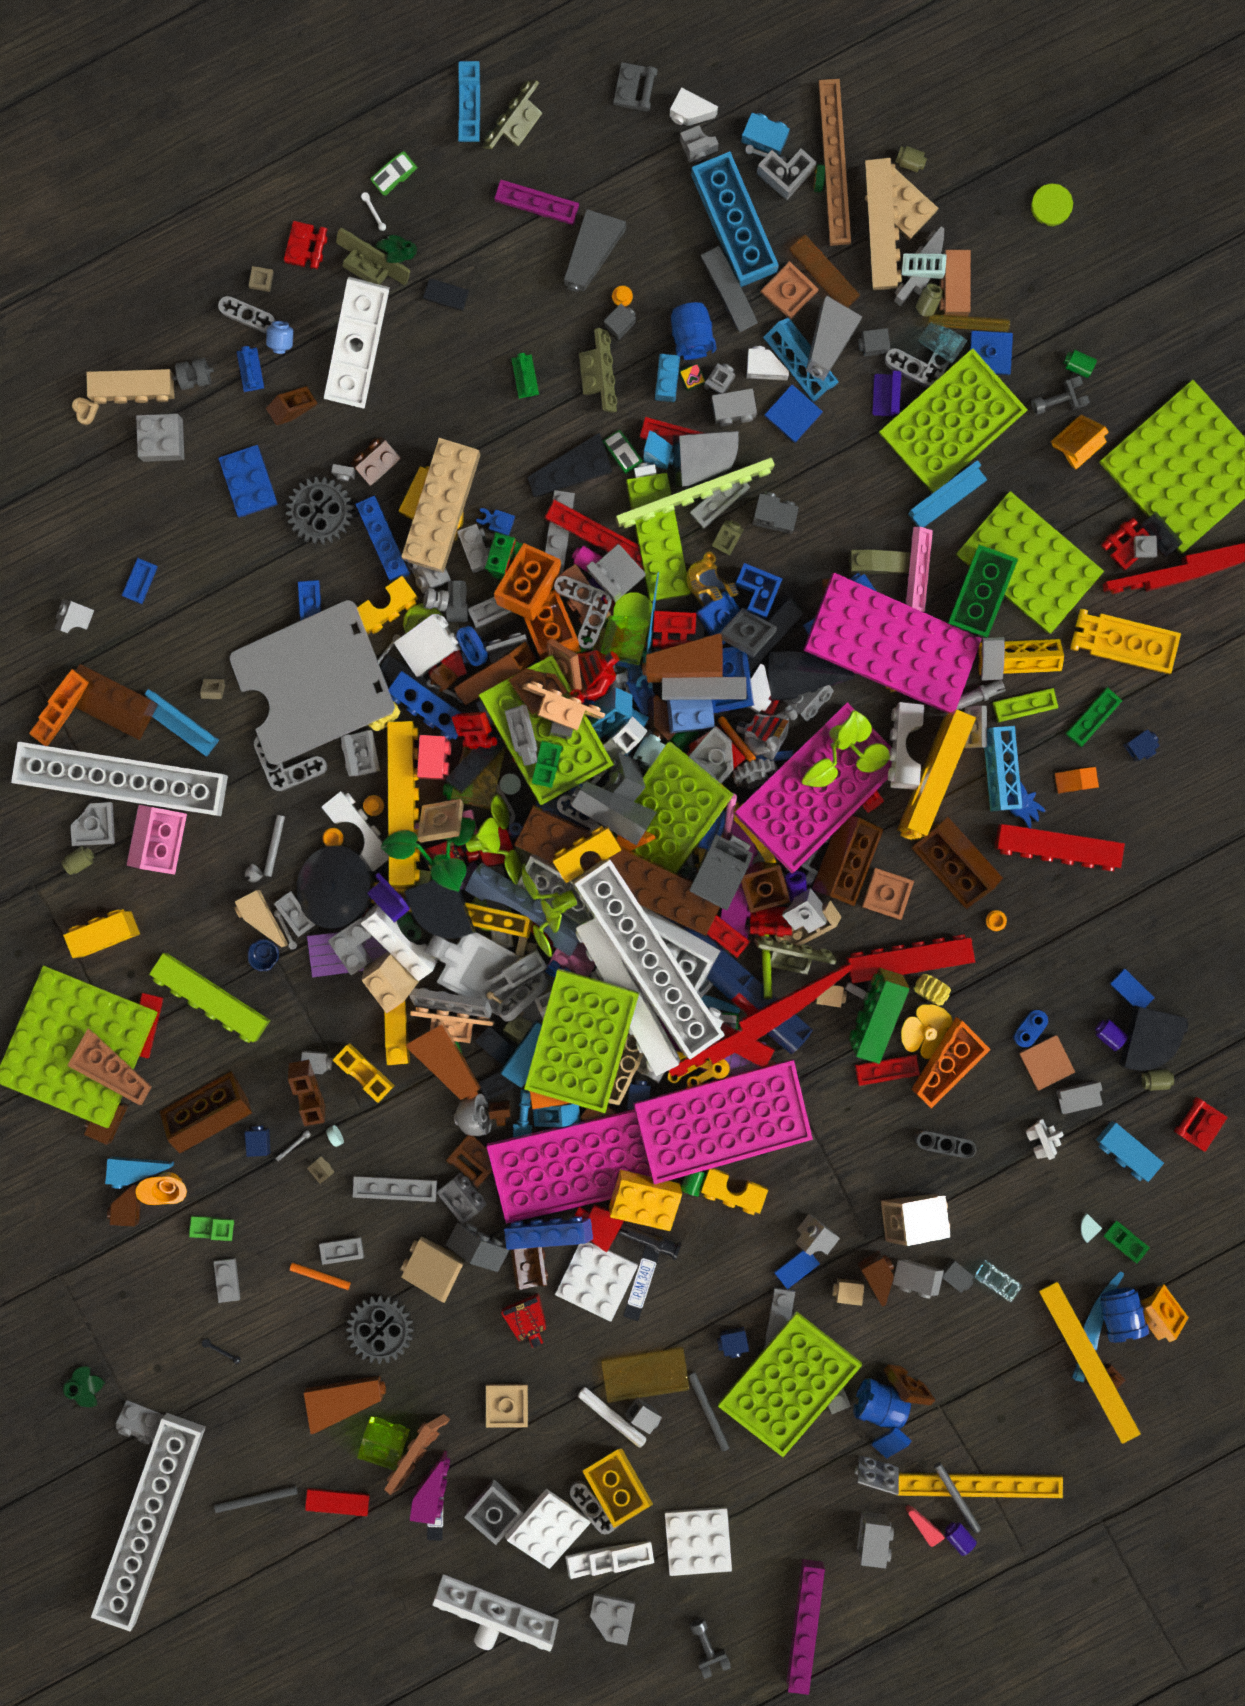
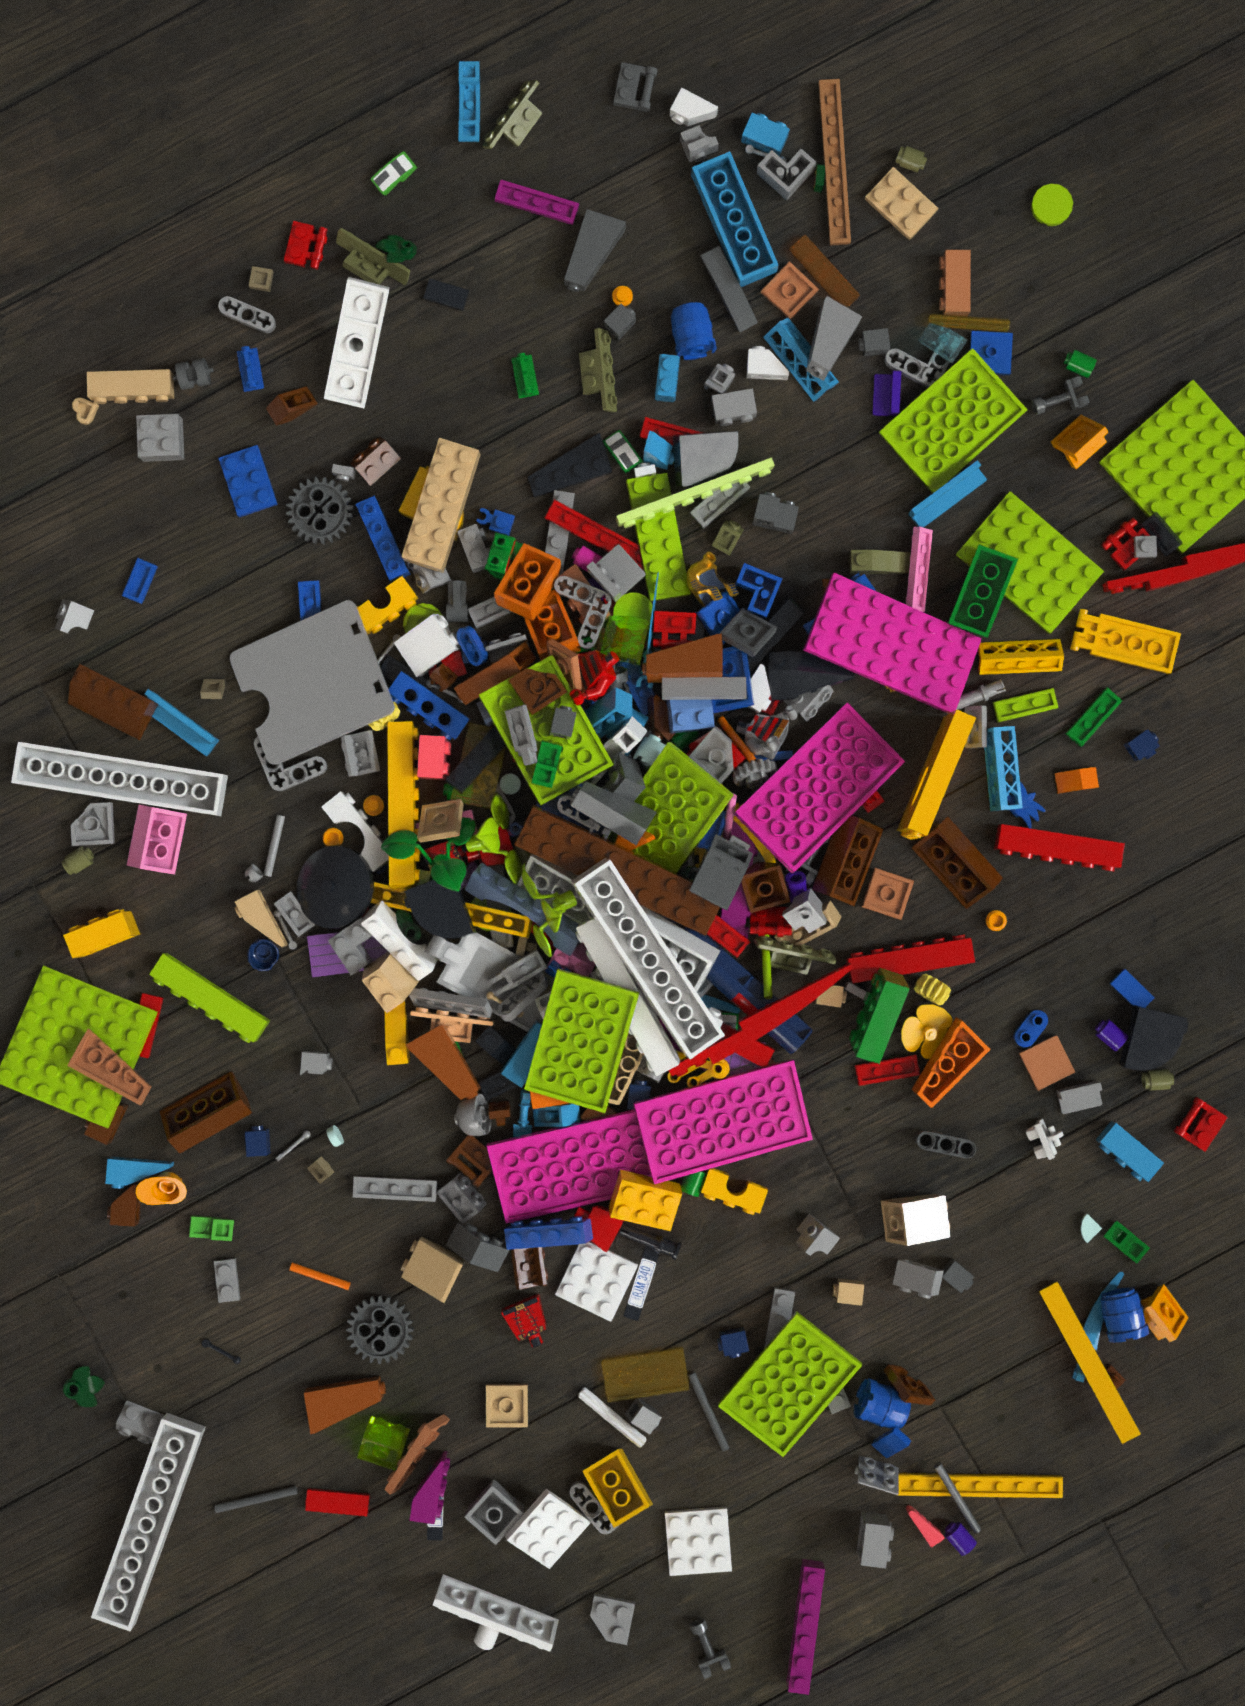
(59, 707): orange slope -> none
(279, 337): medium blue head -> none
(304, 1083): reddish brown arch -> none
(341, 1250): light grey plate -> none
(366, 198): white hinge -> none
(372, 1080): yellow arch -> none
(388, 899): dark purple panel -> none
(435, 599): light grey wheel -> none
(474, 724): red plate -> none
(516, 1029): olive bracket -> none
(560, 709): light nougat bracket -> none
(600, 841): yellow arch -> none
(609, 1559): white slope -> none
(692, 377): tile -> none
(793, 413): blue tile -> none
(796, 1268): blue tile -> none
(853, 730): lime plant -> none
(878, 1275): reddish brown slope -> none
(881, 223): tan brick -> none
(904, 770): white arch -> none
(916, 284): light grey slope -> none
(929, 300): olive brick -> none
(932, 258): light aqua slope -> none
(986, 1275): clear light blue slope -> none
(992, 658): light grey slope -> none

